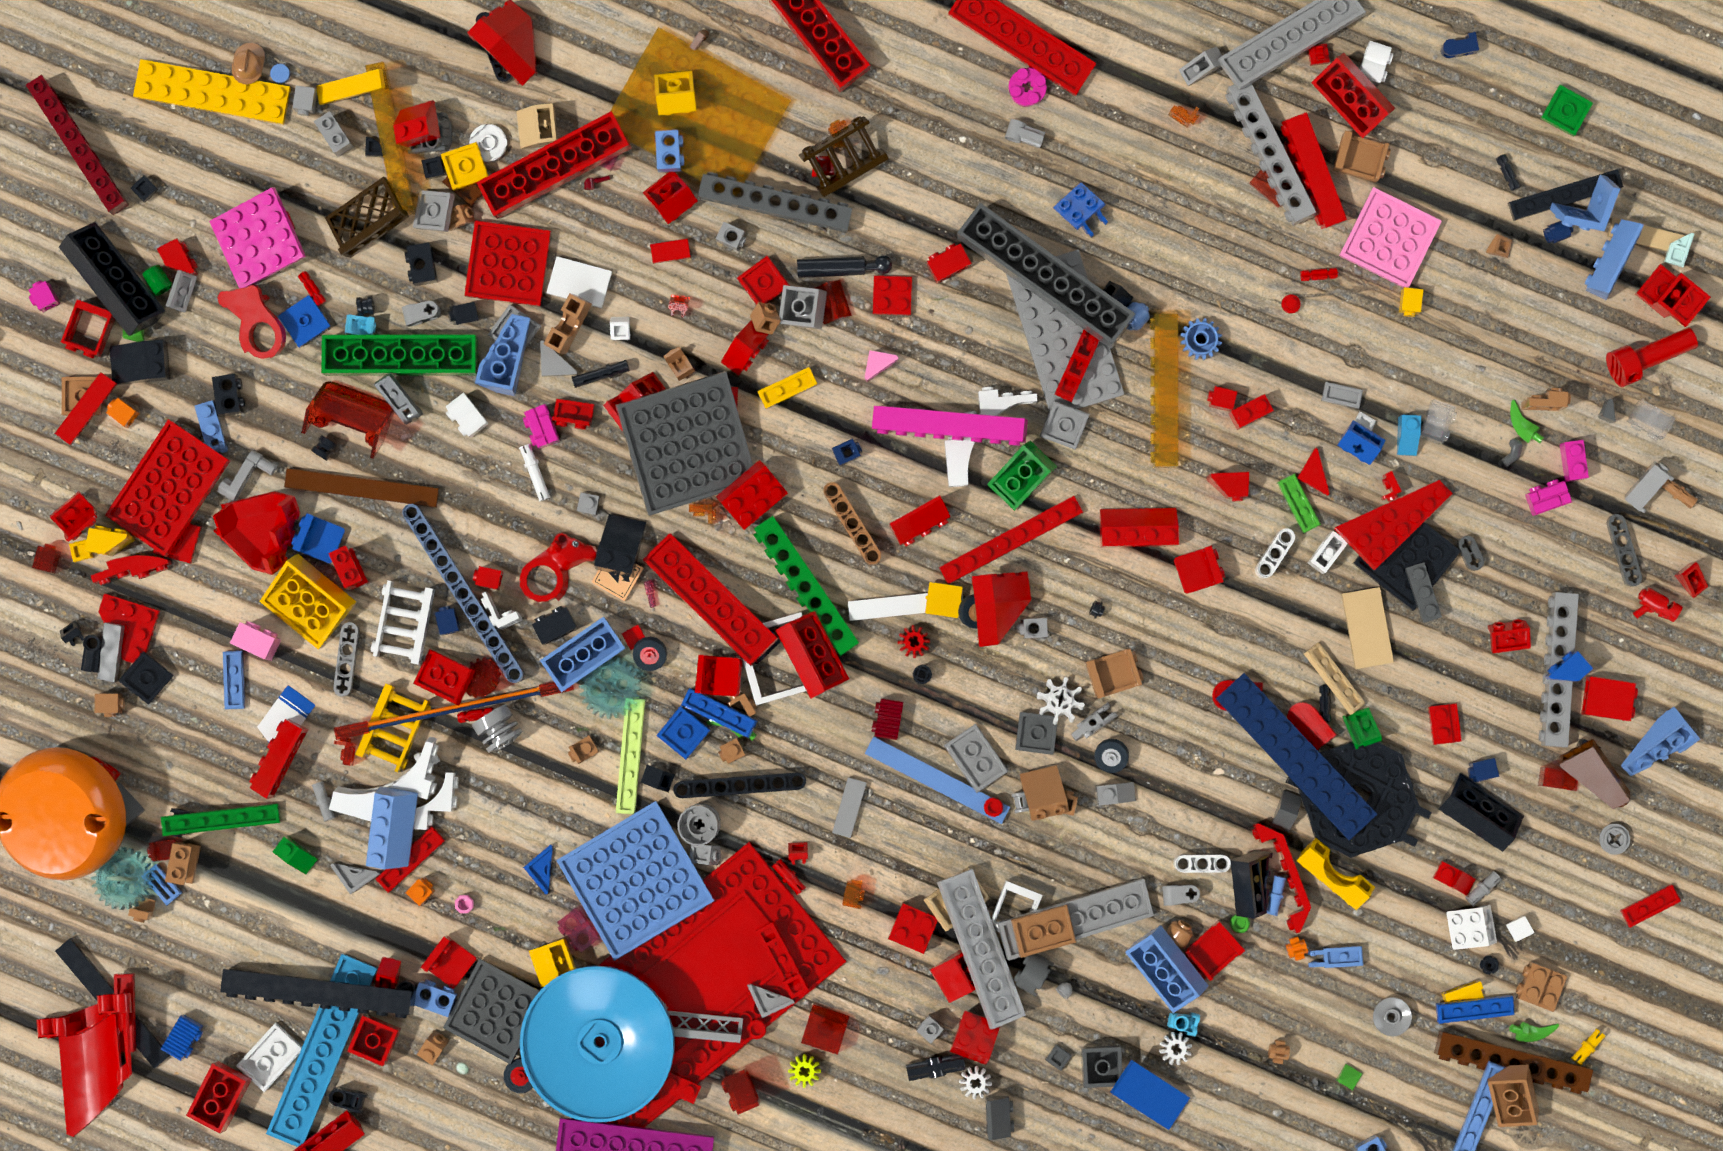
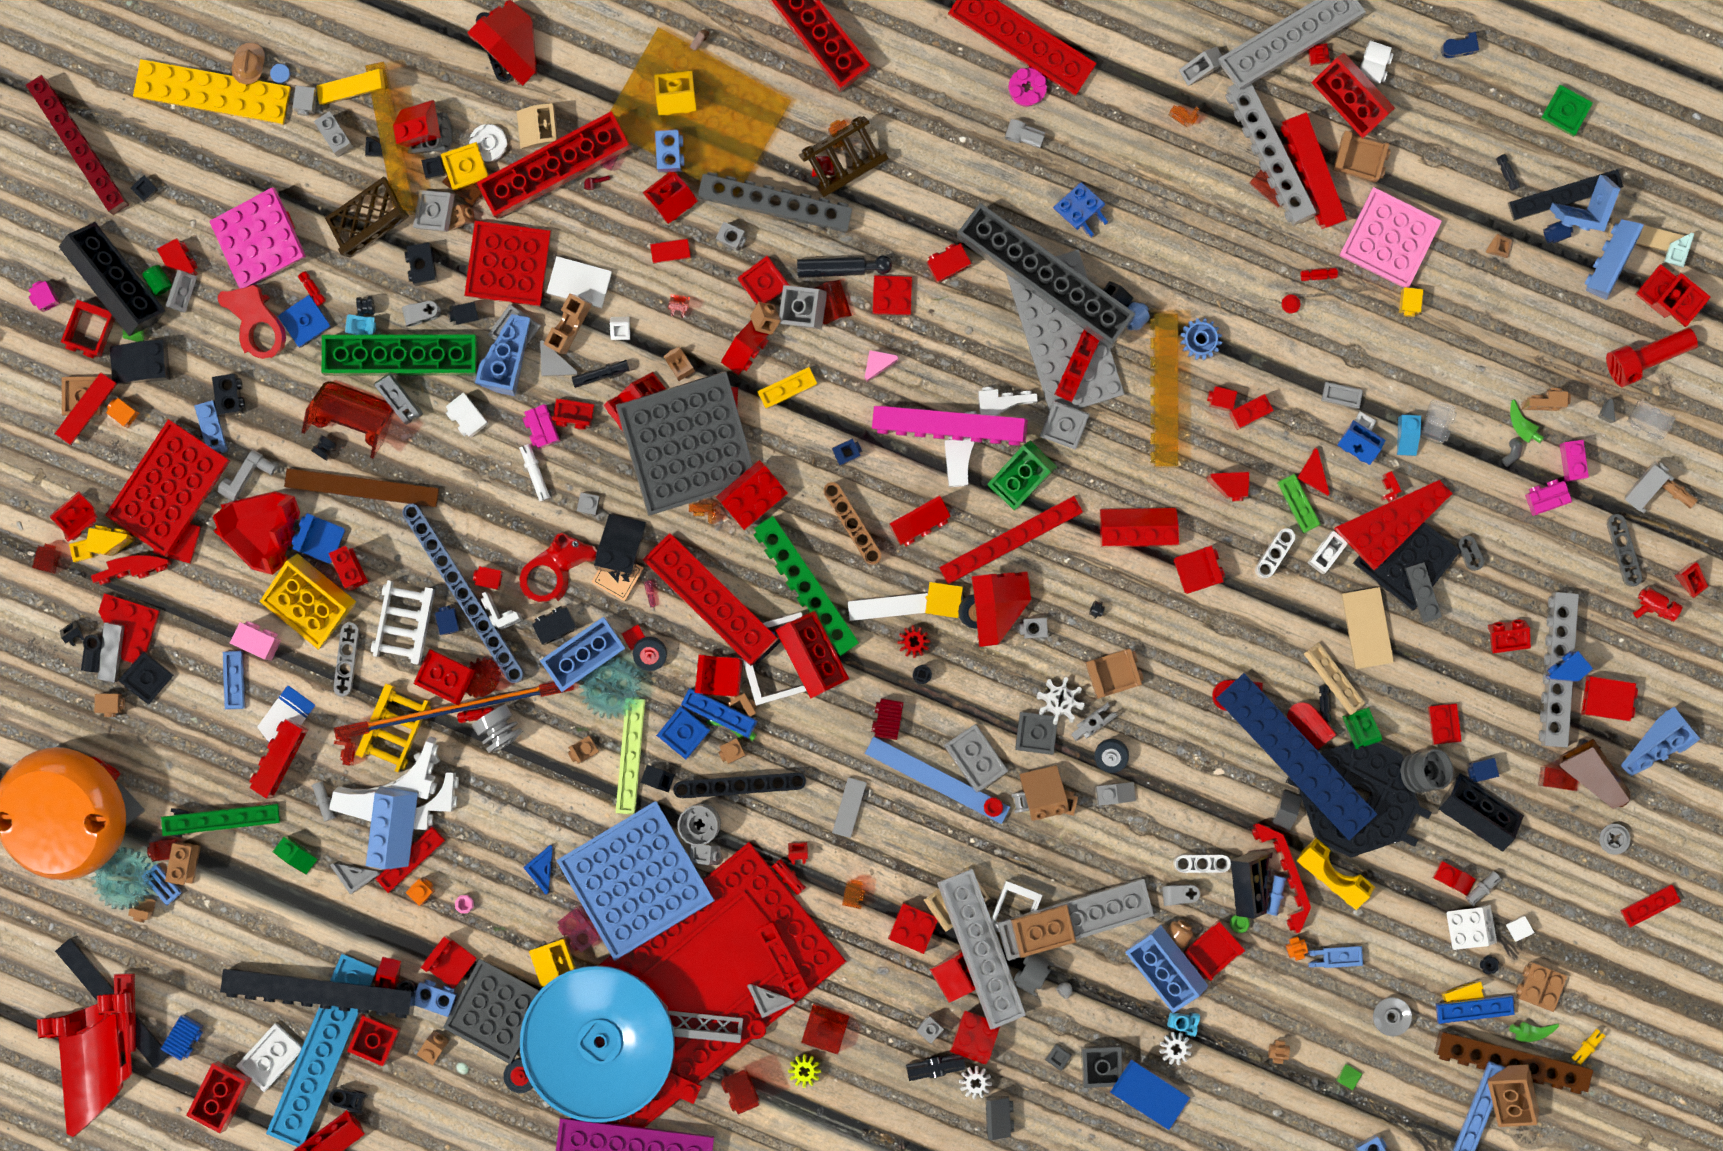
(1426, 771): none -> dark grey wheel

